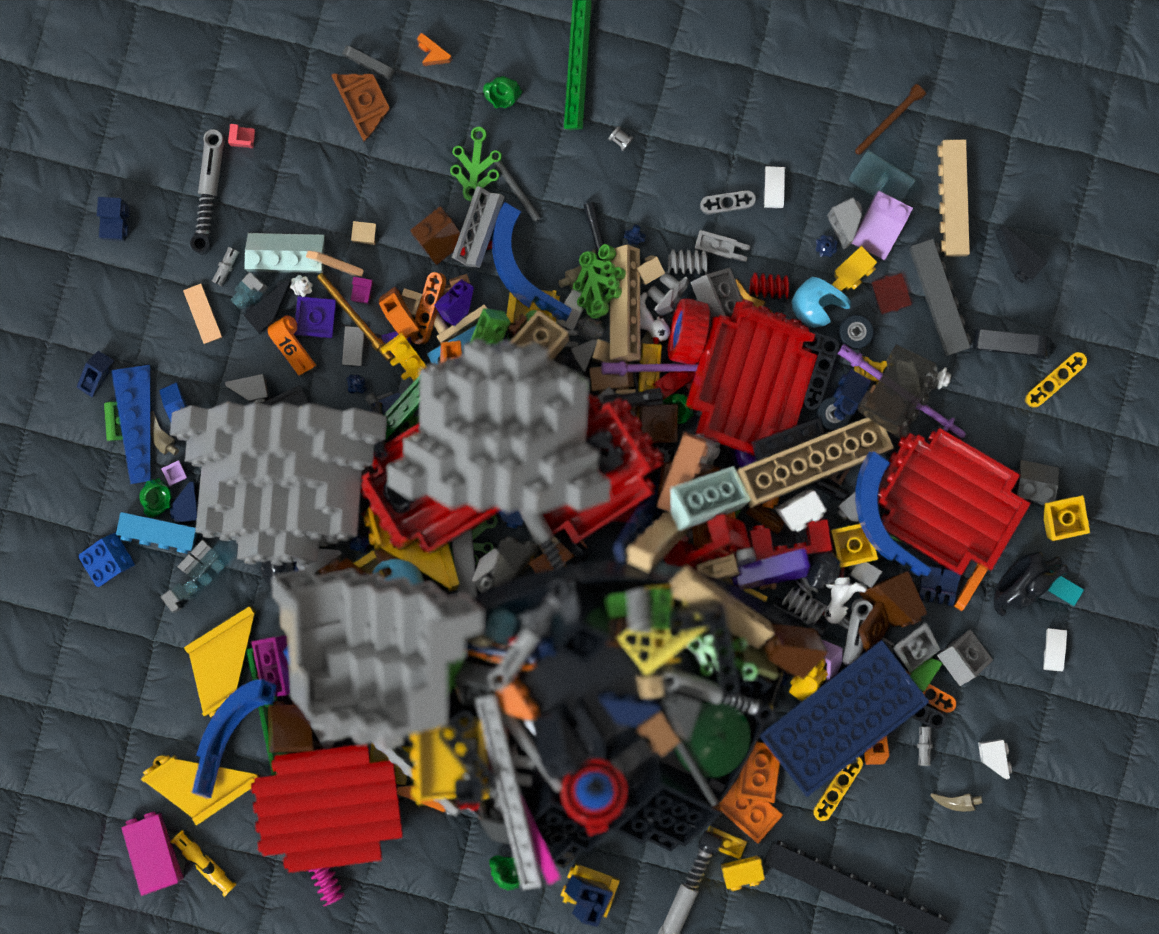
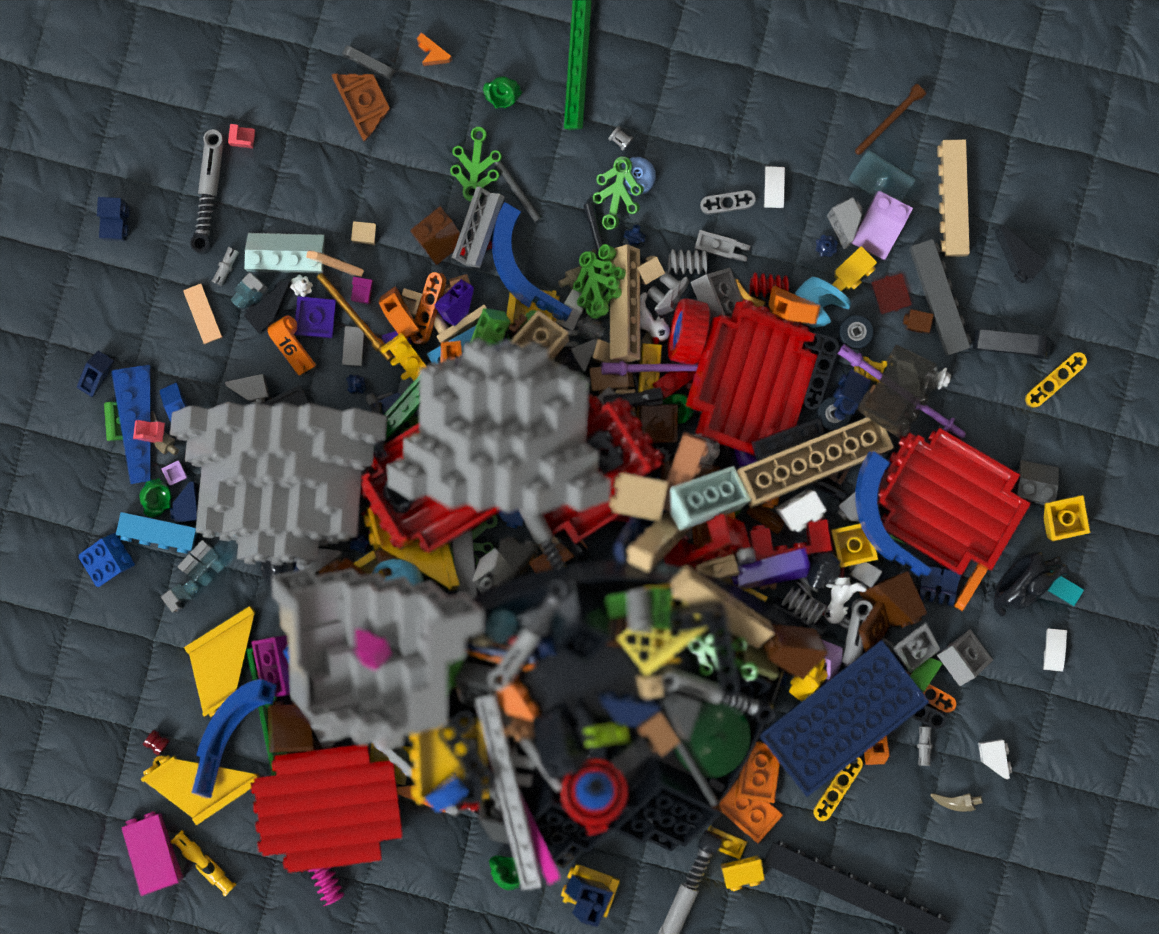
(149, 431): none -> coral panel
(156, 742): none -> dark red wheel
(371, 649): none -> dark pink slope
(447, 793): none -> blue slope
(521, 729): none -> medium nougat plate
(607, 734): none -> lime hinge
(618, 191): none -> bright green plant
(638, 496): none -> tan panel
(647, 176): none -> light blue cylinder
(792, 306): none -> orange slope
(918, 321): none -> reddish brown brick

